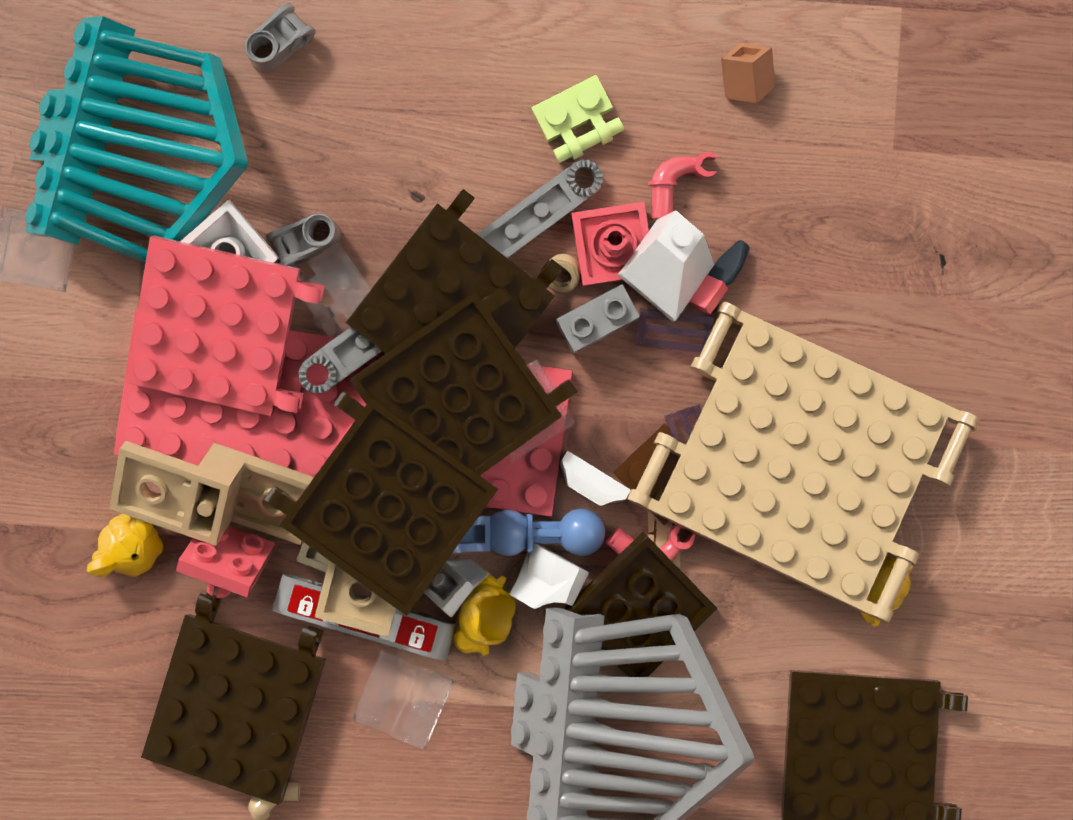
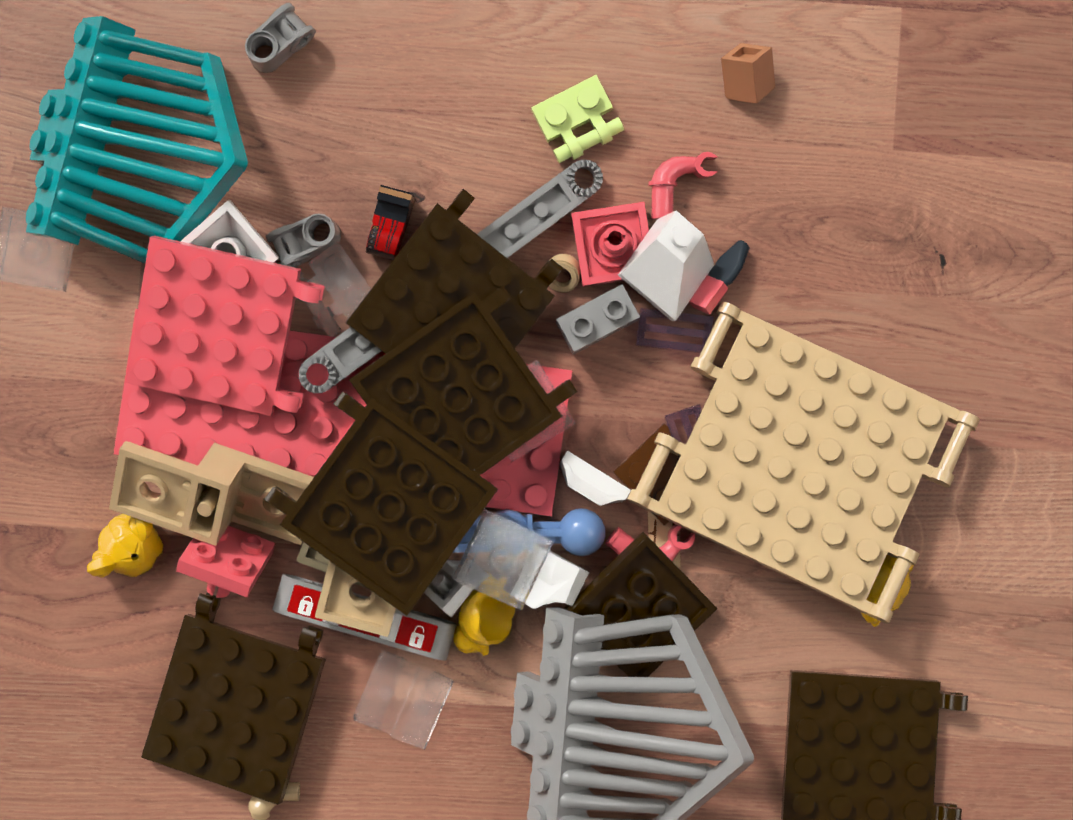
(389, 222): none -> leg
(503, 559): none -> clear plate

